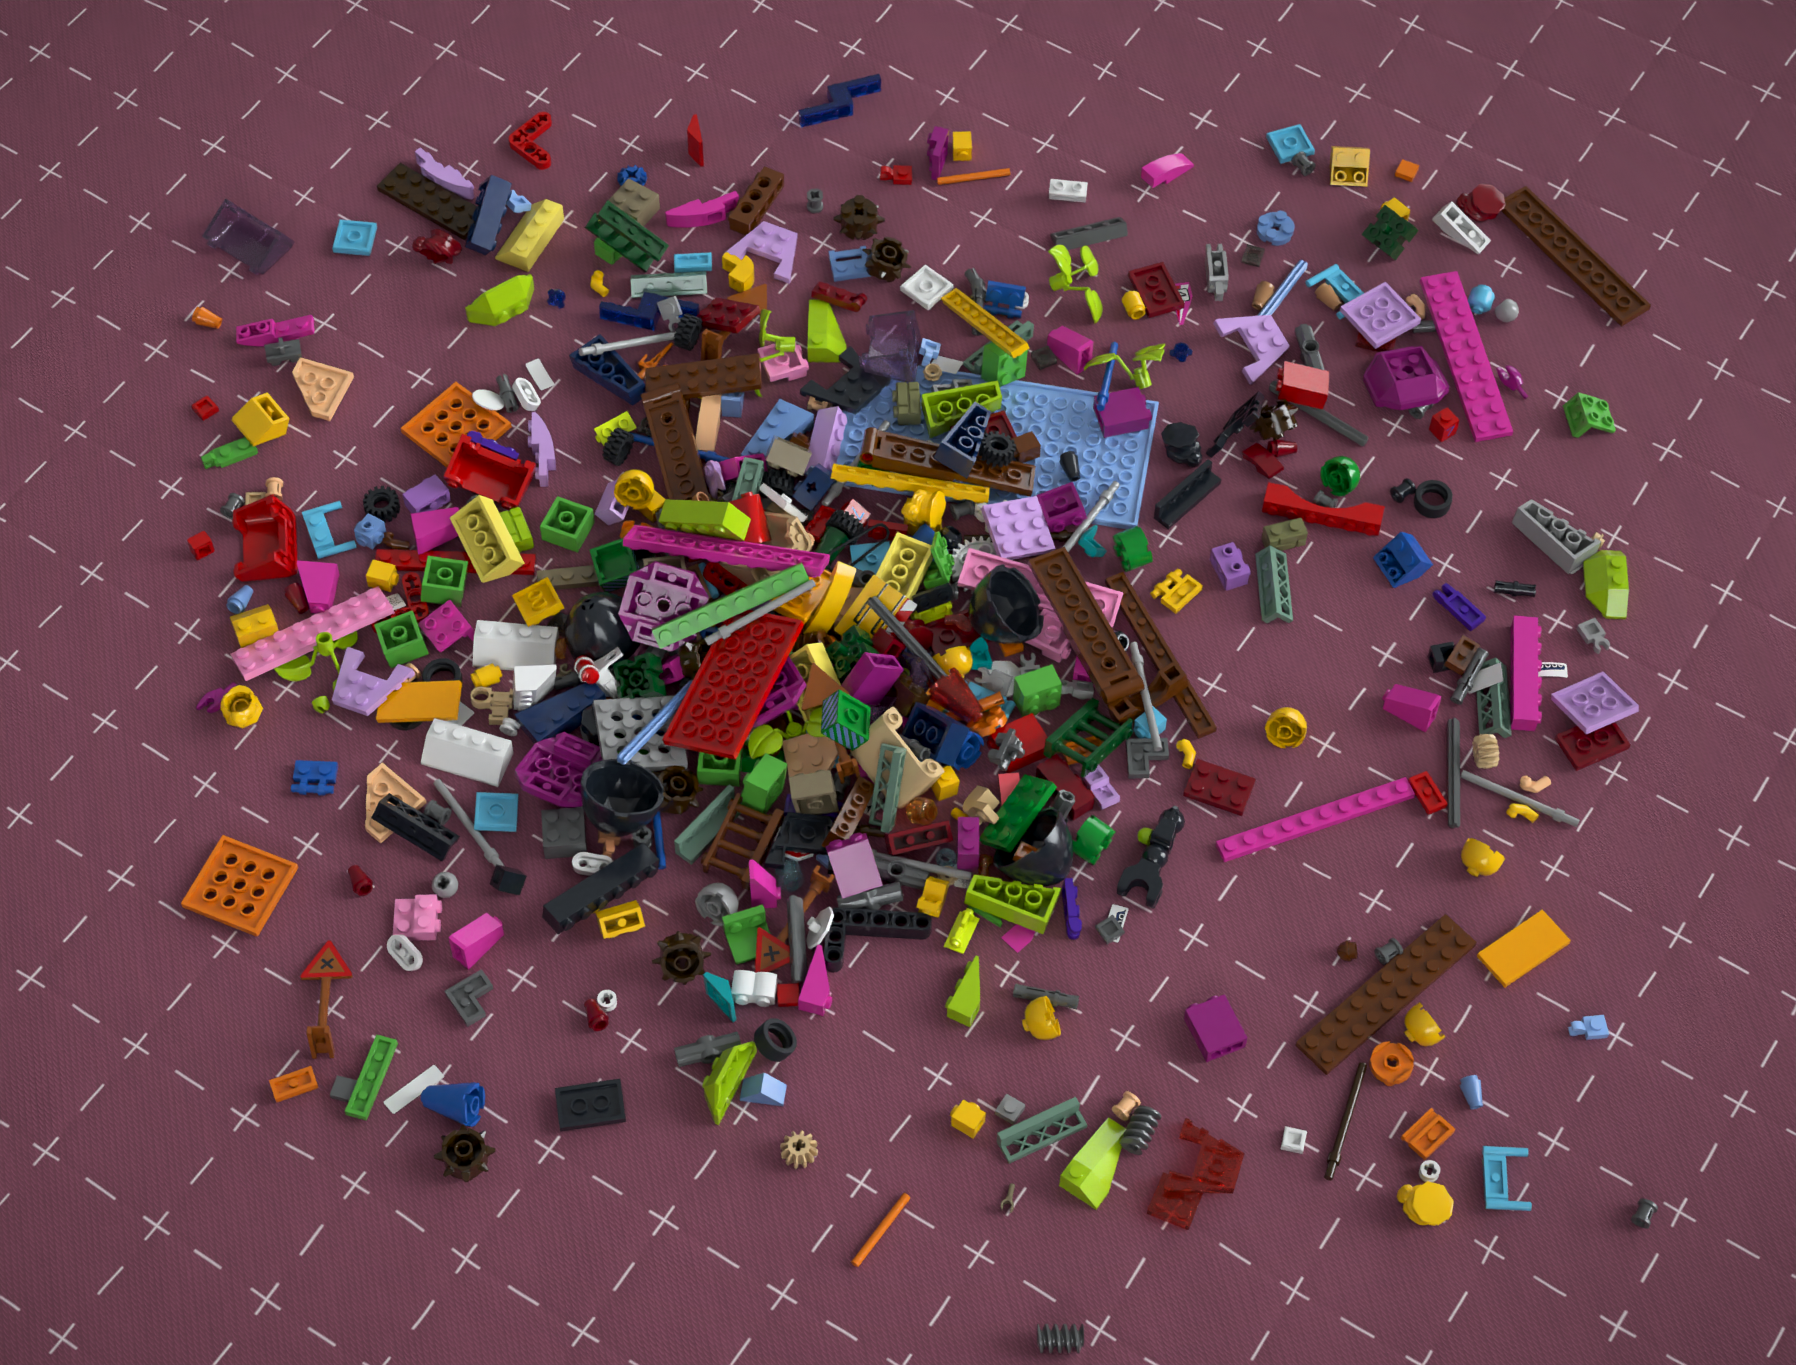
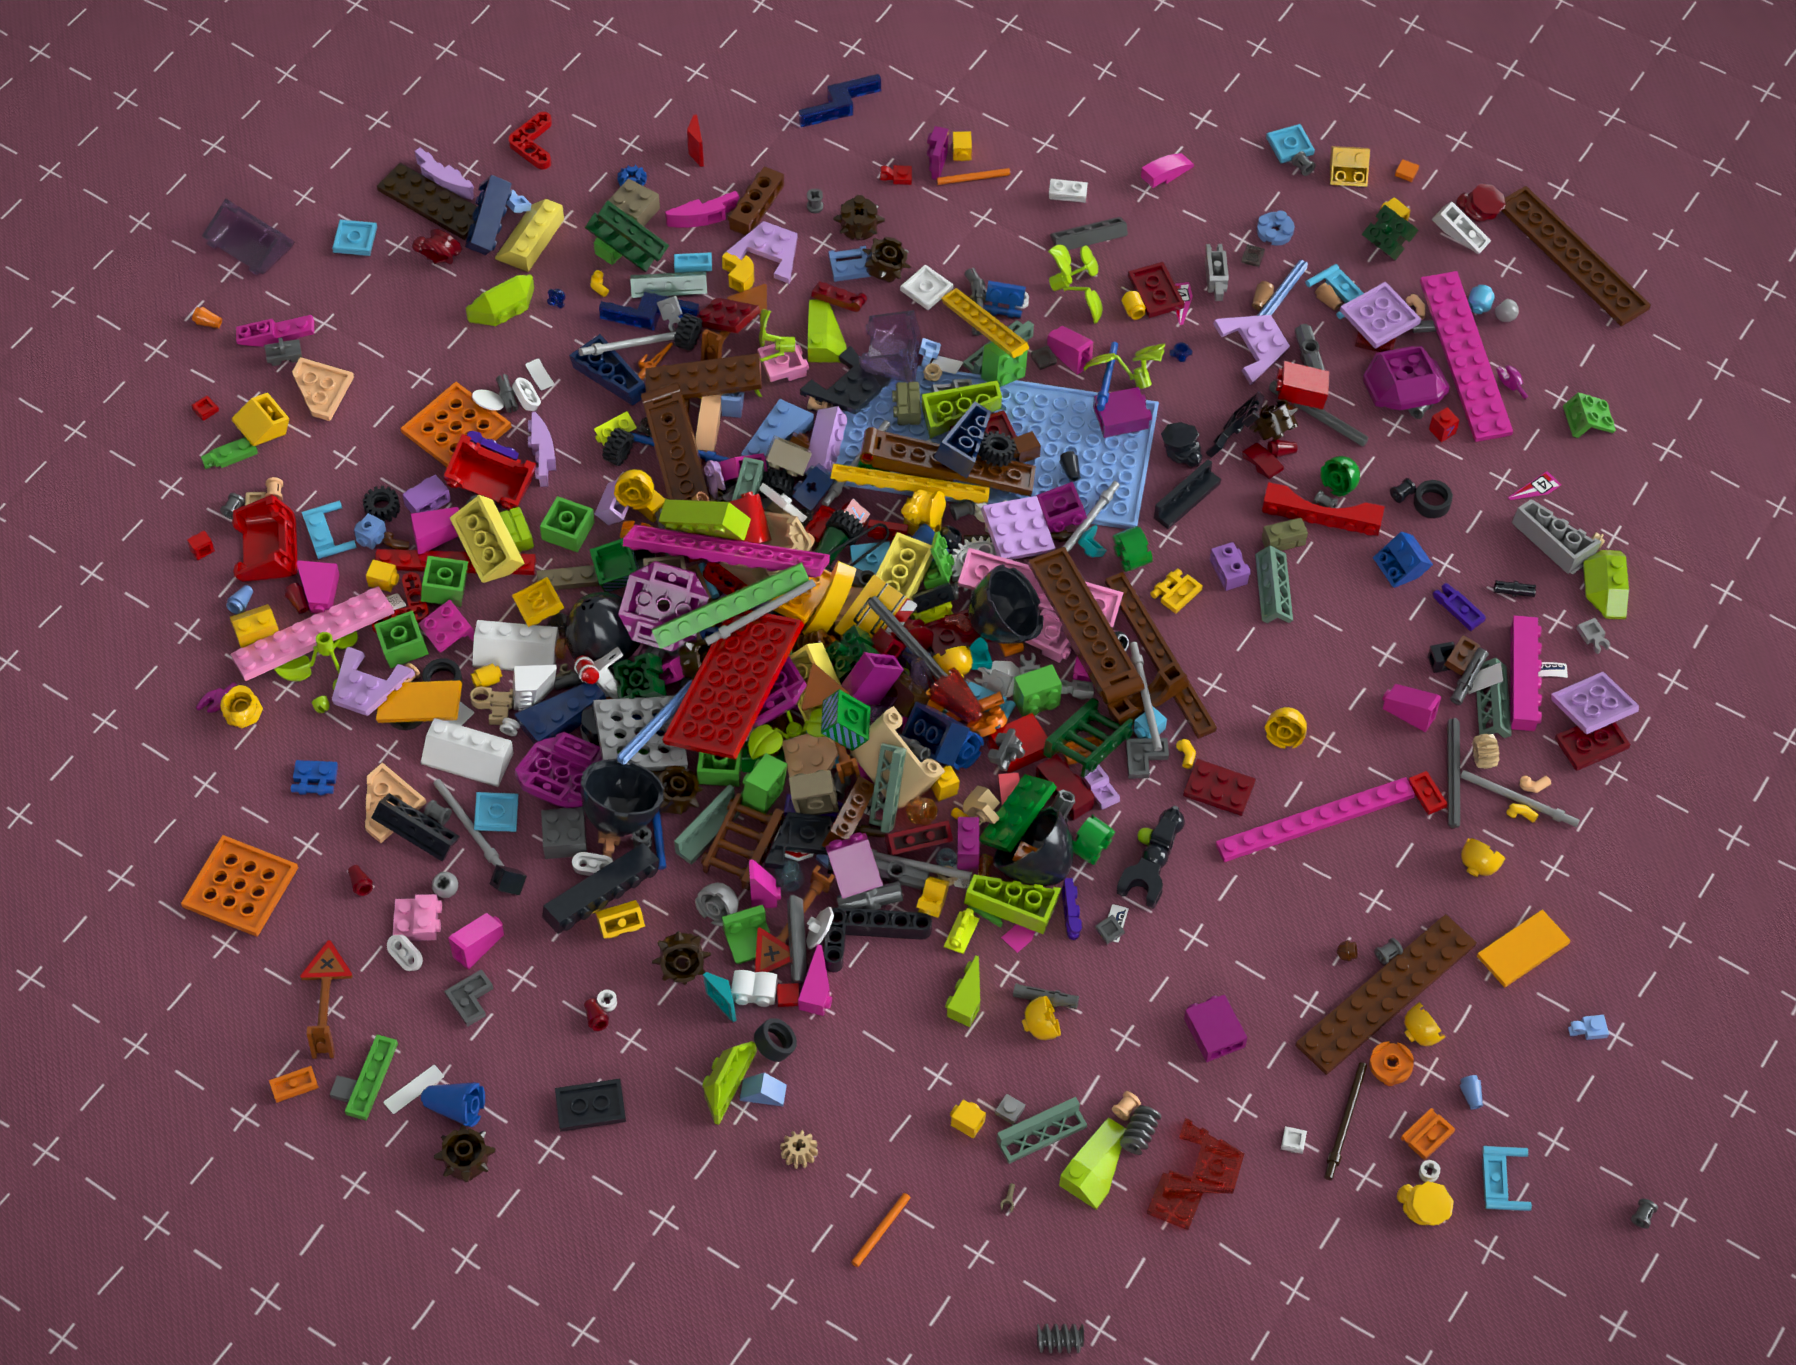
(705, 1049): dark grey piece -> none
(1540, 486): none -> sticker

